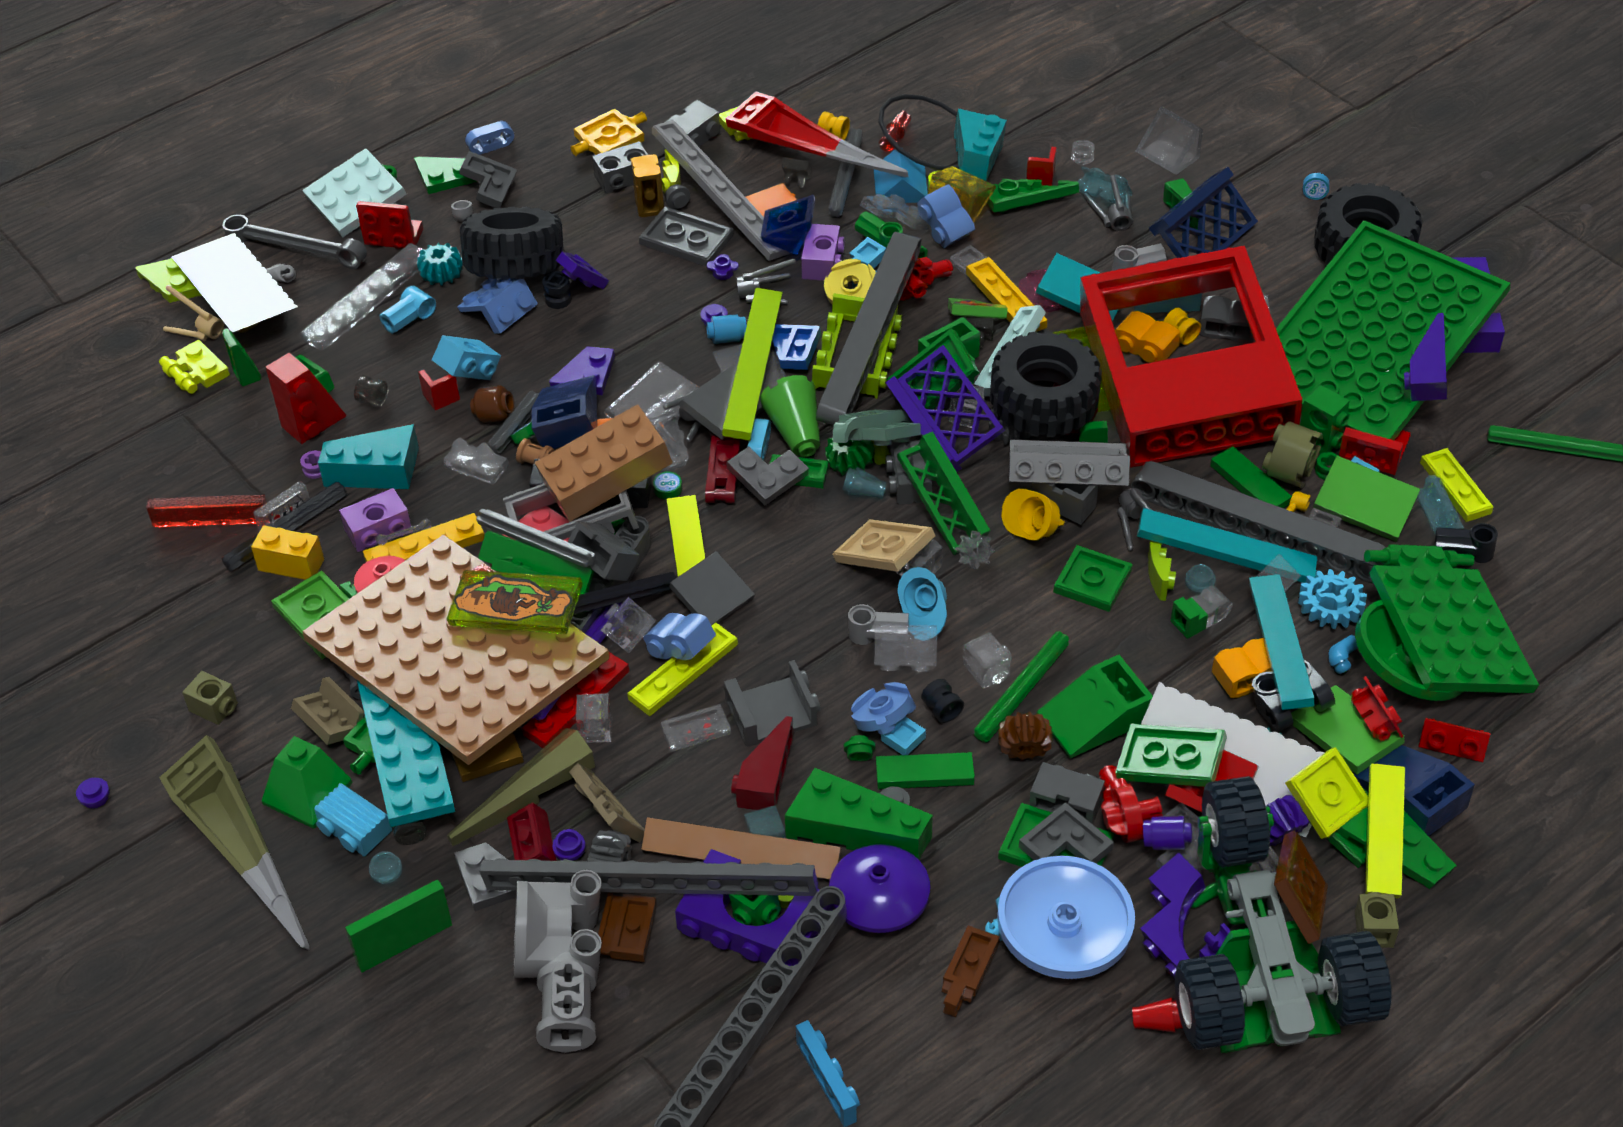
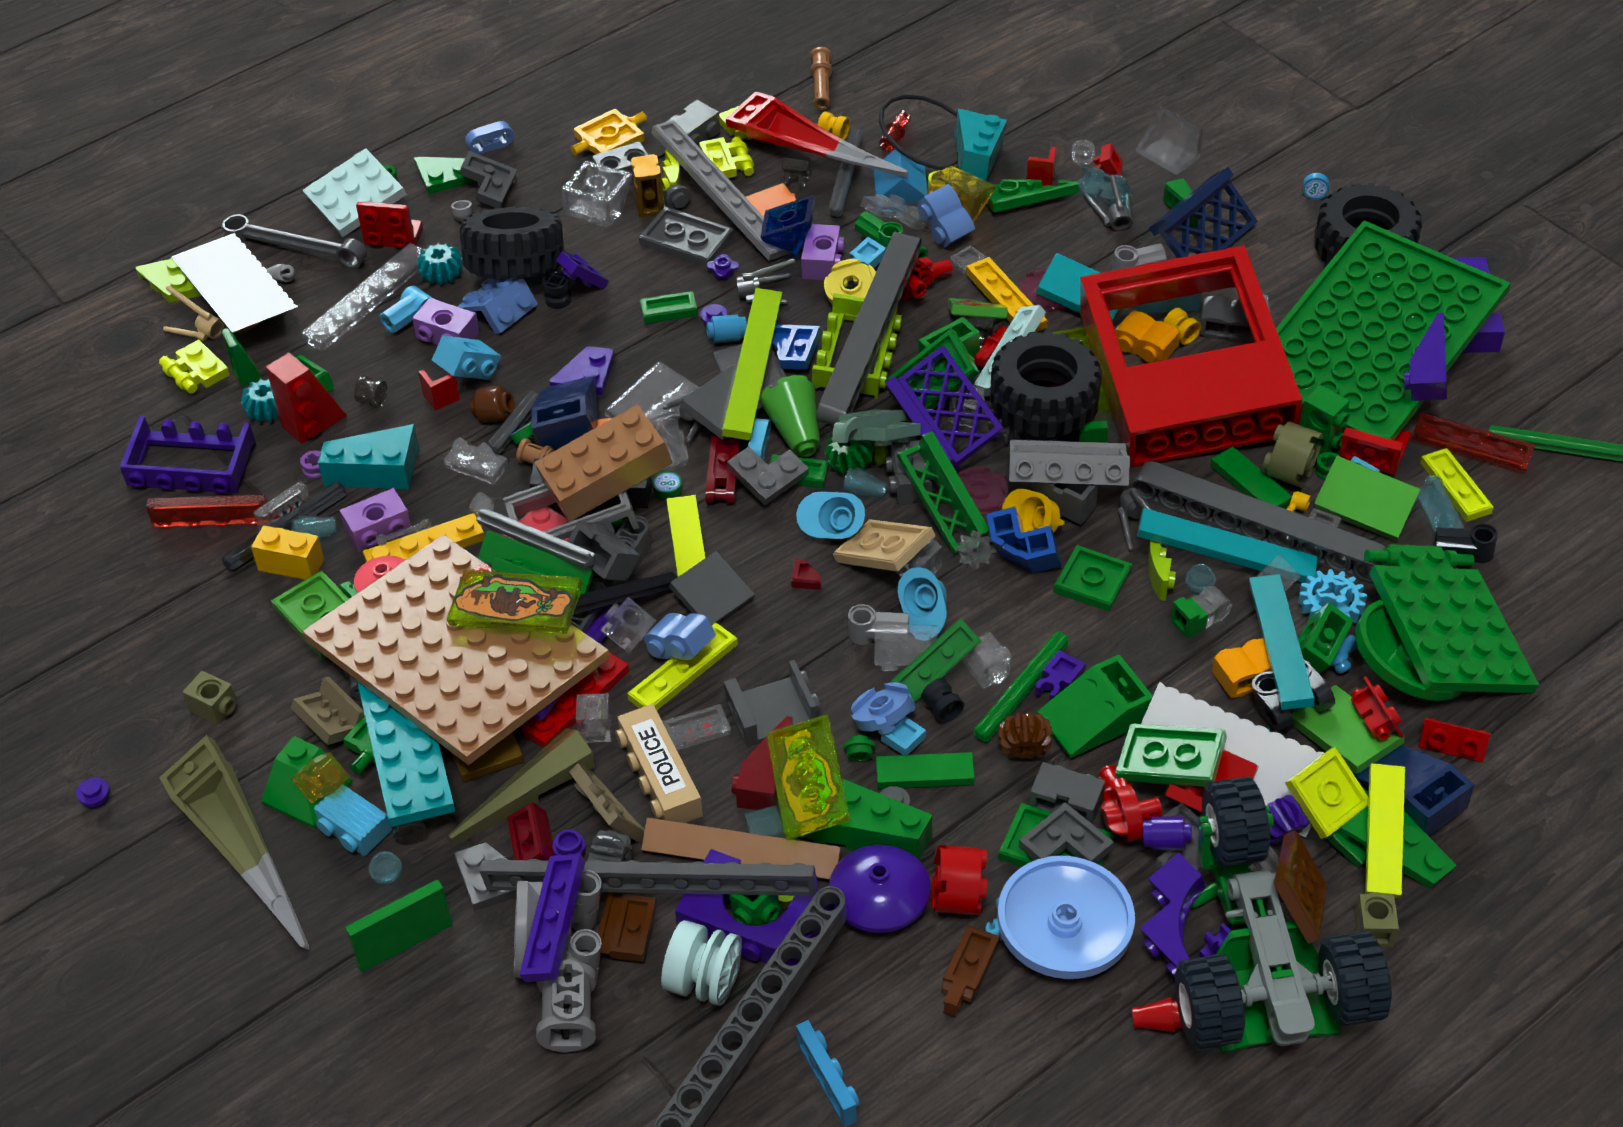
(182, 478): none -> dark purple window
(259, 402): none -> teal gear
(314, 525): none -> clear light blue cone
(320, 777): none -> clear yellow brick
(440, 319): none -> medium lavender brick
(479, 502): none -> clear hinge
(552, 918): none -> dark purple plate
(596, 194): none -> clear slope
(658, 765): none -> tan brick
(668, 307): none -> green tile
(701, 962): none -> light aqua wheel
(721, 152): none -> neon yellow plate
(805, 576): none -> dark red tile
(808, 777): none -> clear neon green tile
(821, 71): none -> medium nougat pin
(830, 515): none -> medium azure piece
(938, 658): none -> green tile
(958, 880): none -> red brick
(985, 488): none -> clear pink tile
(989, 346): none -> red axle
(1031, 550): none -> blue brick
(1059, 674): none -> dark purple plate
(1109, 160): none -> red tile
(1324, 636): none -> green brick
(1473, 441): none -> clear red plate

